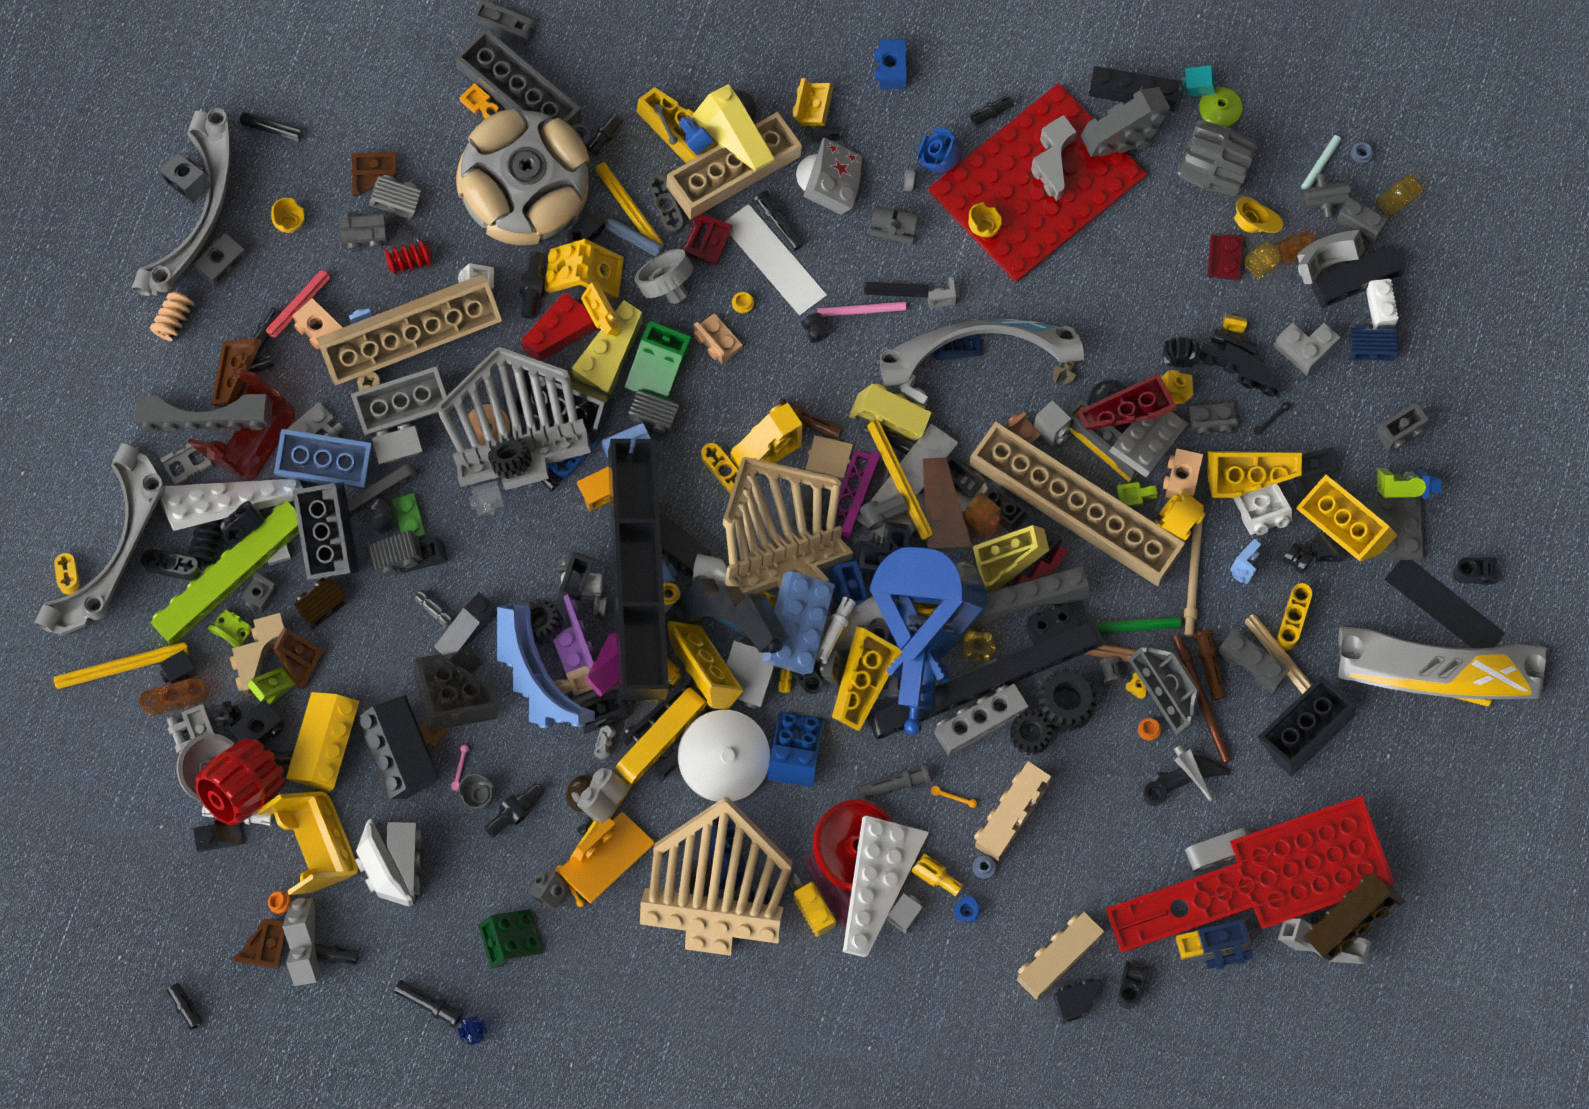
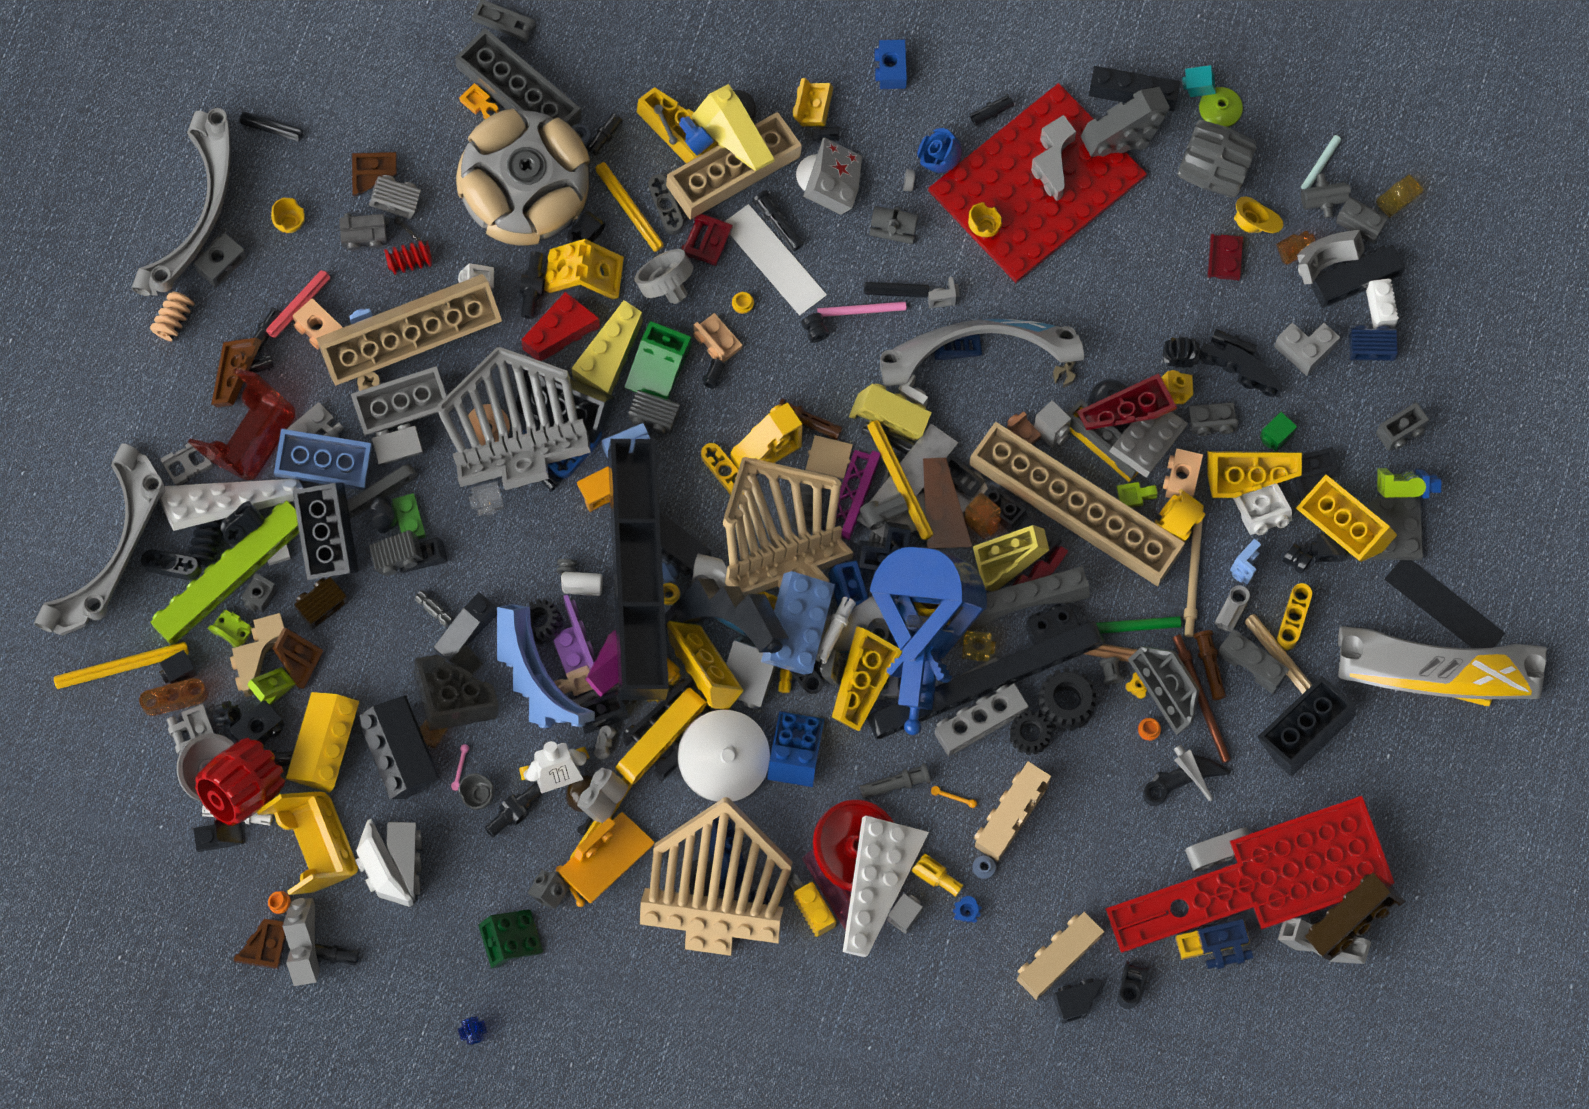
(71, 572): yellow beam -> none
(184, 1006): black pin -> none
(186, 177): black brick -> none
(248, 411): dark grey arch -> none
(438, 1008): black pin -> none
(501, 461): black tyre -> none
(555, 766): none -> white torso
(576, 575): black slope -> none
(600, 310): yellow hinge -> none
(600, 606): light grey bush -> none
(633, 237): sand blue axle -> none
(712, 377): none -> black pin
(1232, 610): none -> light grey piece
(1234, 323): yellow slope -> none
(1259, 429): black hinge -> none
(1262, 260): clear yellow brick -> none
(1278, 432): none -> green brick
(1361, 147): sand blue plate -> none
(1480, 569): black piece -> none

